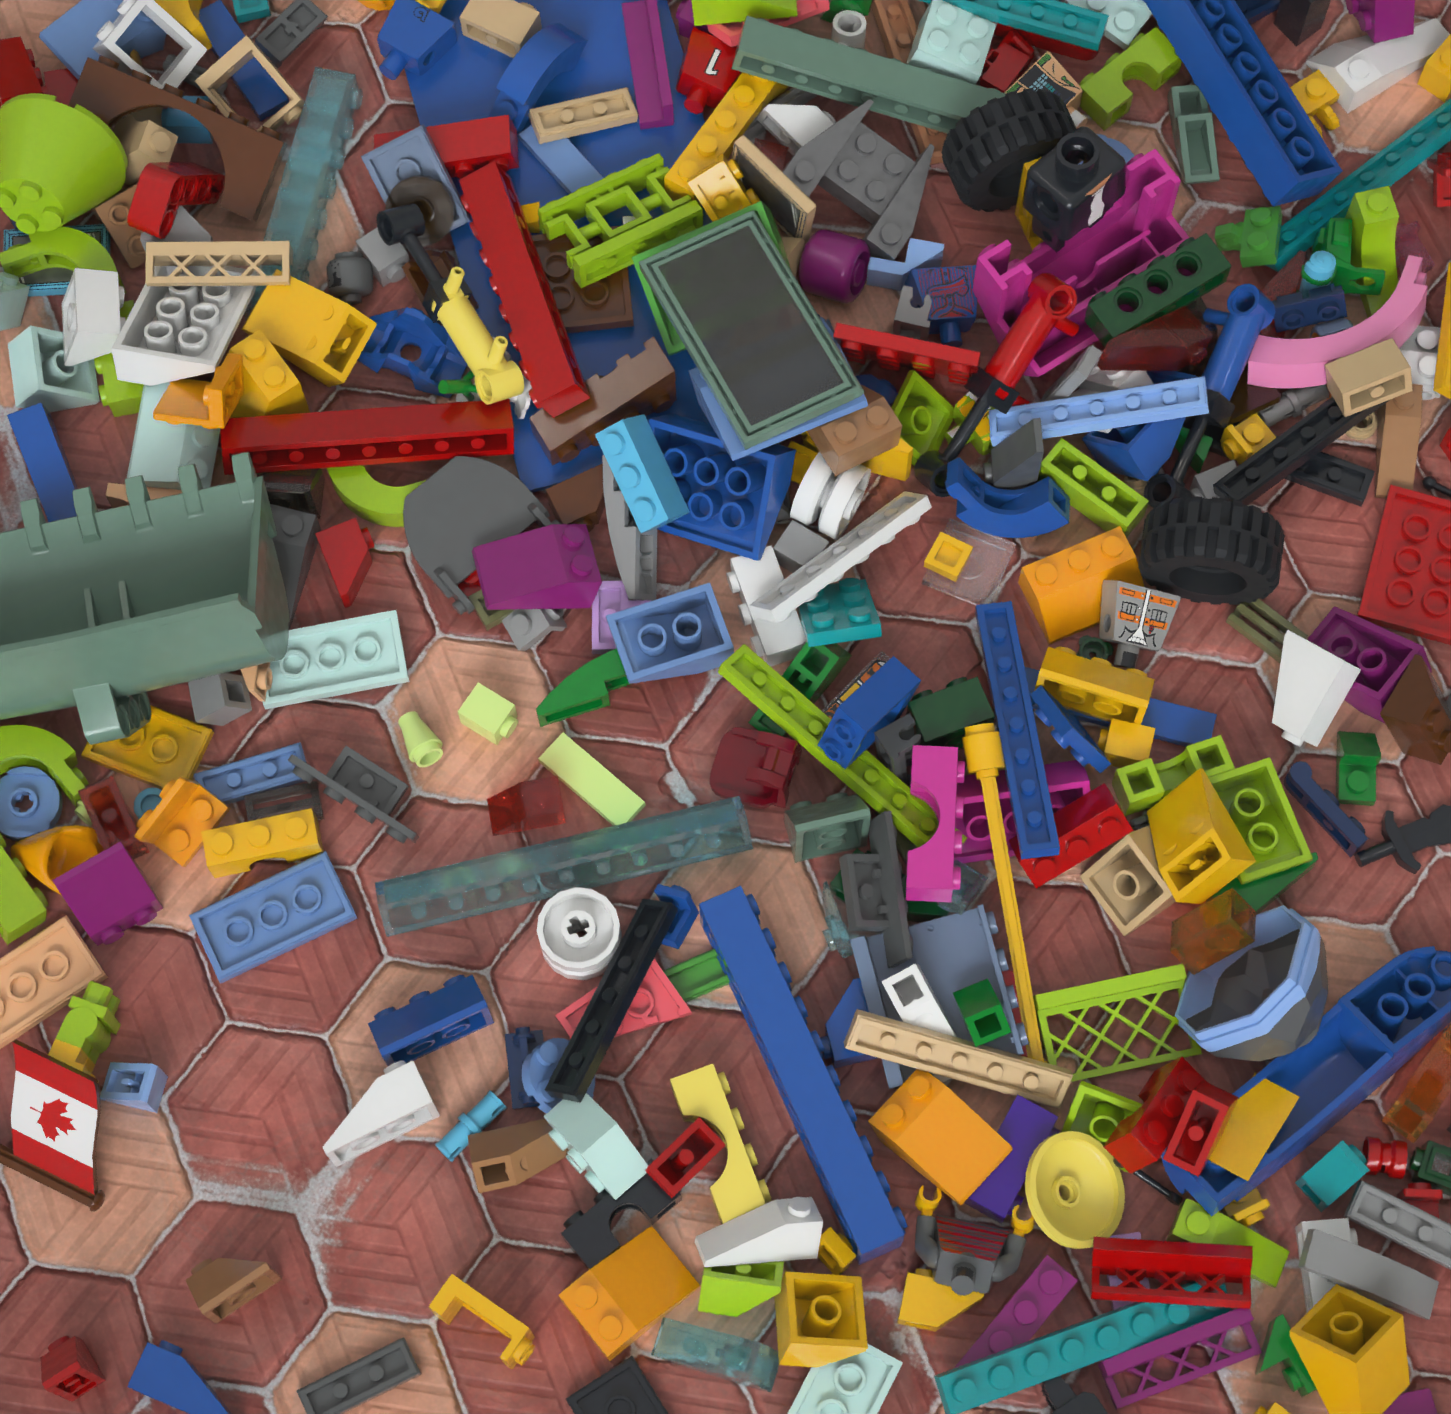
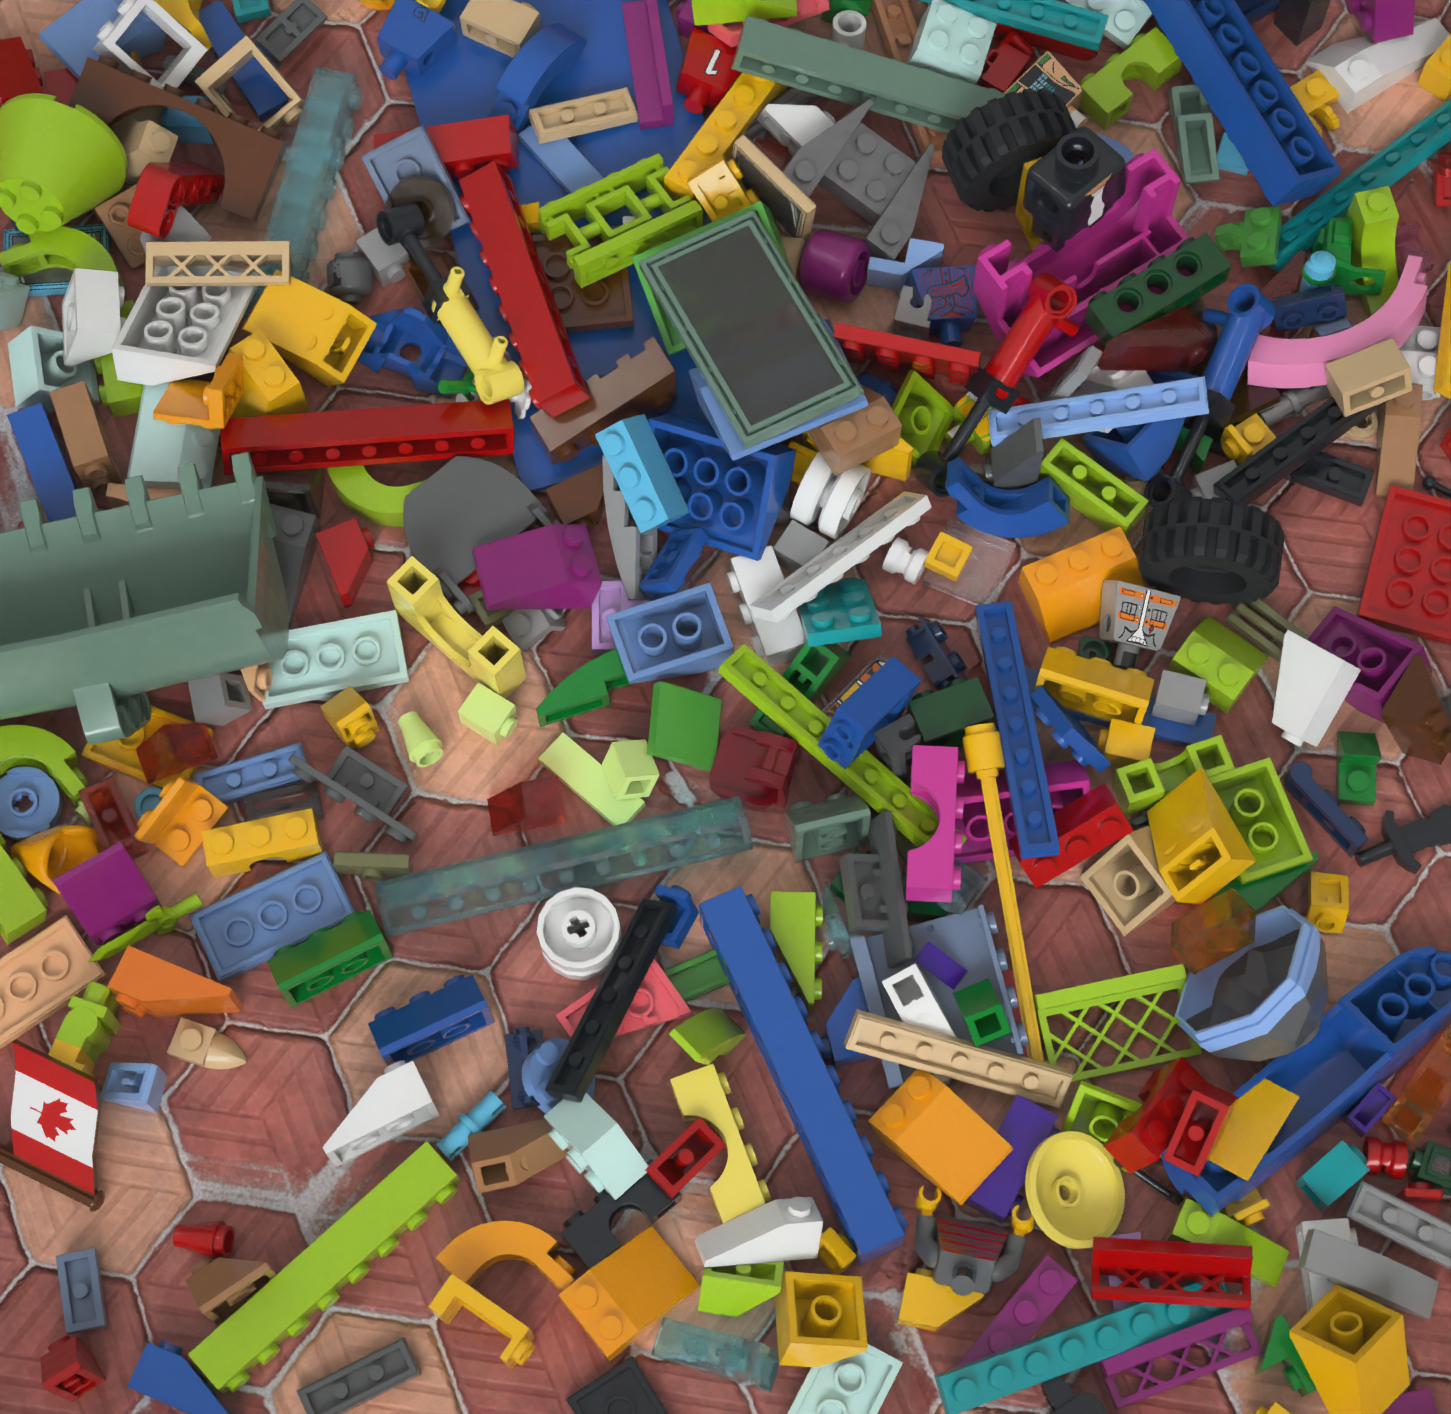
(81, 1291): none -> sand blue plate
(85, 437): none -> medium nougat window
(158, 919): none -> lime sword
(166, 990): none -> orange slope
(175, 750): none -> clear red slope
(205, 1046): none -> tan plate
(207, 1239): none -> red cone
(325, 1268): none -> lime brick
(329, 958): none -> green slope
(351, 718): none -> yellow slope
(372, 865): none -> olive plate
(485, 658): none -> light yellow arch
(504, 1240): none -> light orange arch
(630, 769): none -> yellowish green brick
(673, 563): none -> blue bracket
(684, 726): none -> bright green tile
(708, 1035): none -> lime slope
(793, 930): none -> lime slope
(905, 560): none -> white wheel
(931, 641): none -> dark blue hinge
(940, 965): none -> dark purple piece
(1180, 698): none -> light grey brick
(1221, 659): none -> lime slope
(1229, 157): none -> medium azure tile
(1328, 901): none -> yellow bracket
(1369, 1109): none -> dark purple piece

